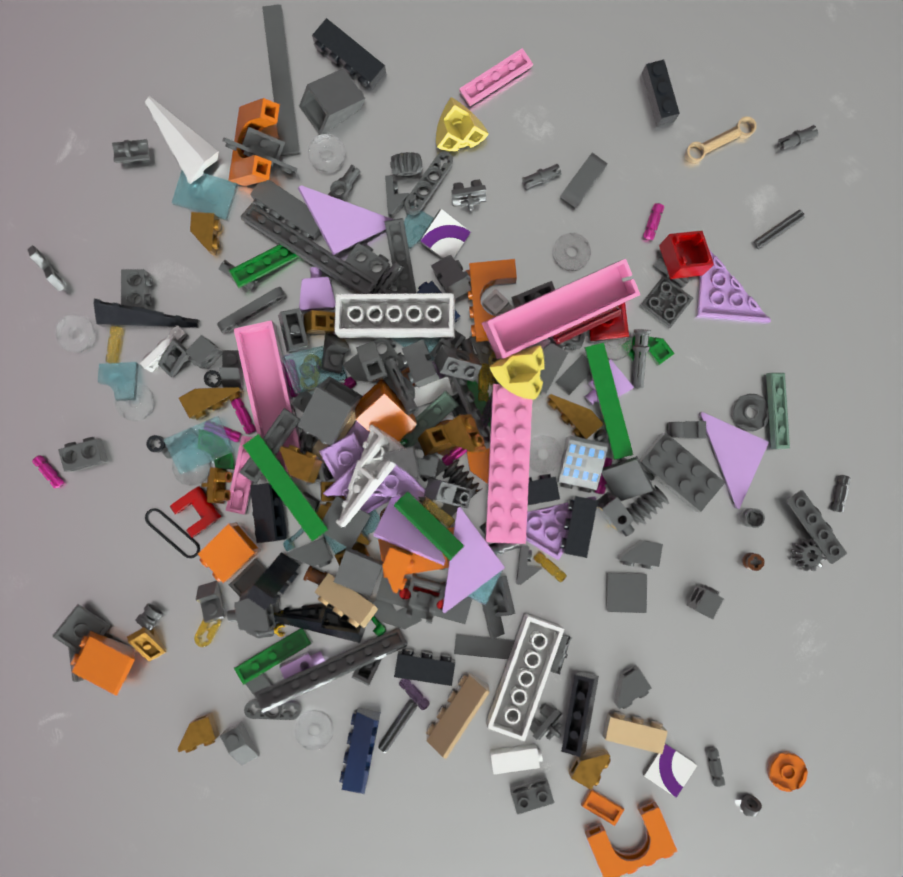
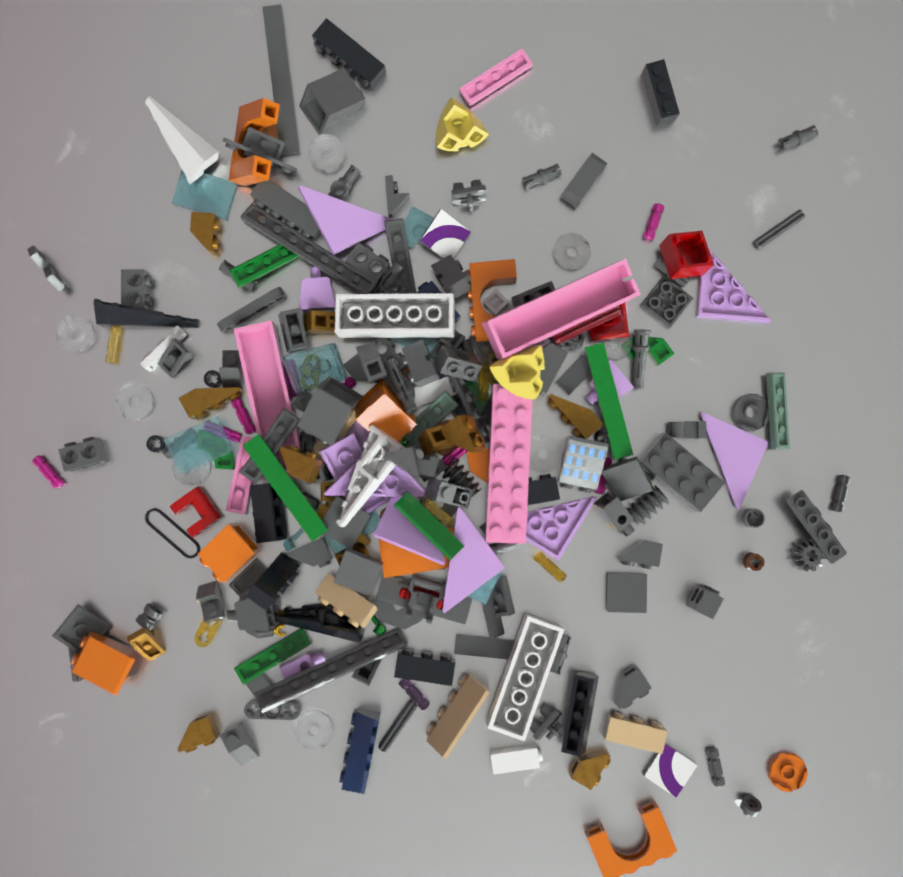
(121, 378): clear light blue tile -> none
(130, 151): dark grey hips -> none
(203, 352): dark grey brick -> none
(216, 485): pearl gold hips -> none
(314, 575): reddish brown bush -> none
(333, 353): dark grey slope -> none
(395, 567): orange slope -> none
(406, 164): dark grey gear -> none
(429, 183): dark grey beam -> none
(525, 571): dark grey slope -> none
(532, 796): dark grey brick -> none
(578, 526): black brick -> none
(602, 806): orange tile -> none
(720, 139): tan piece -> none

